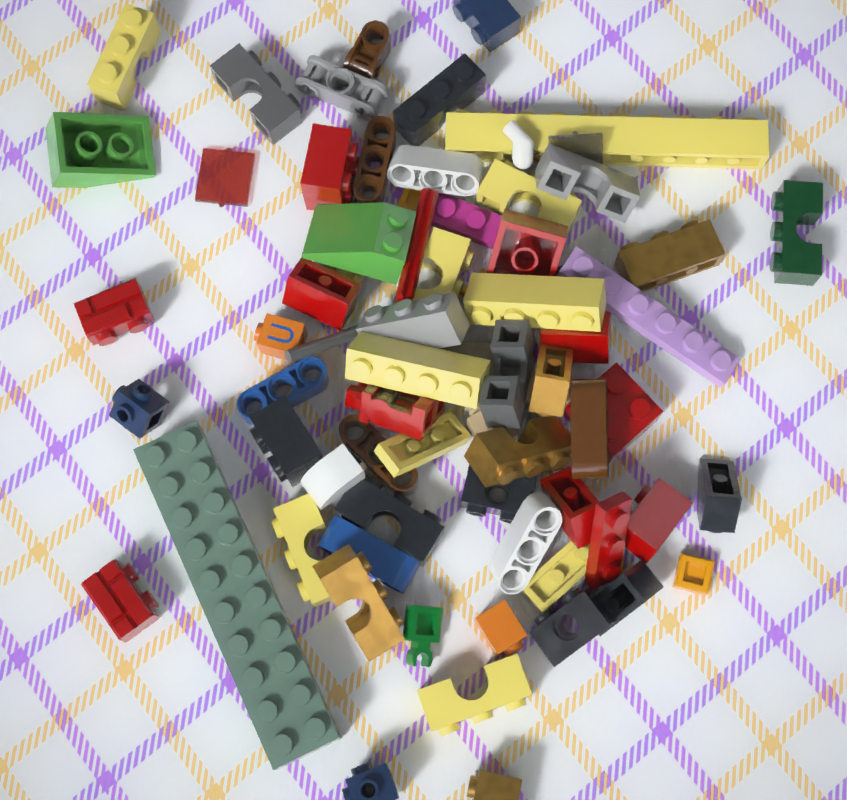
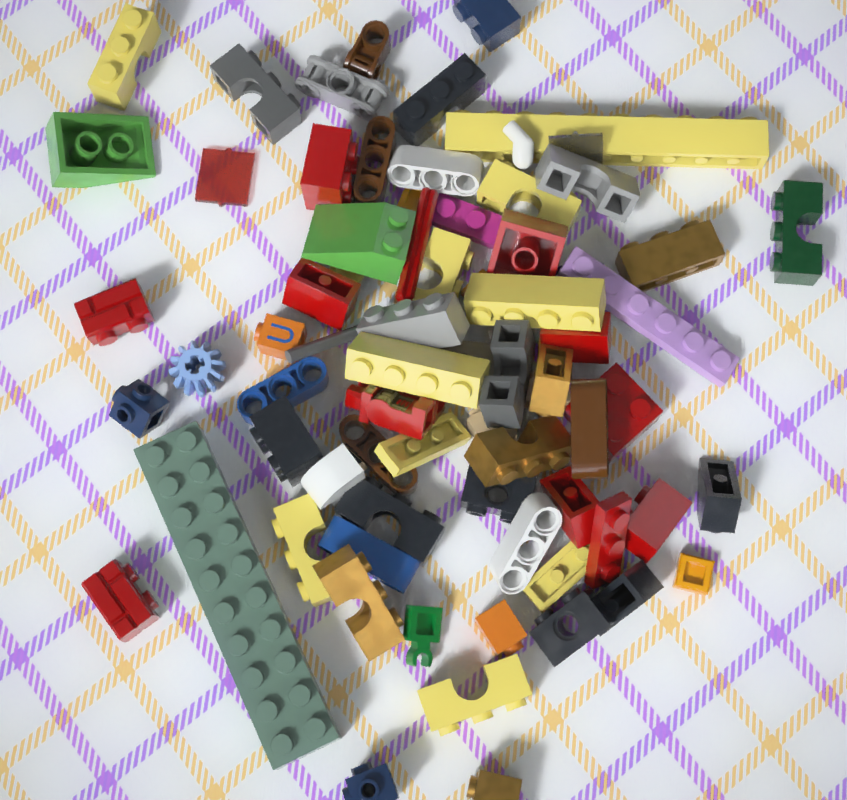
(187, 364): none -> light blue gear

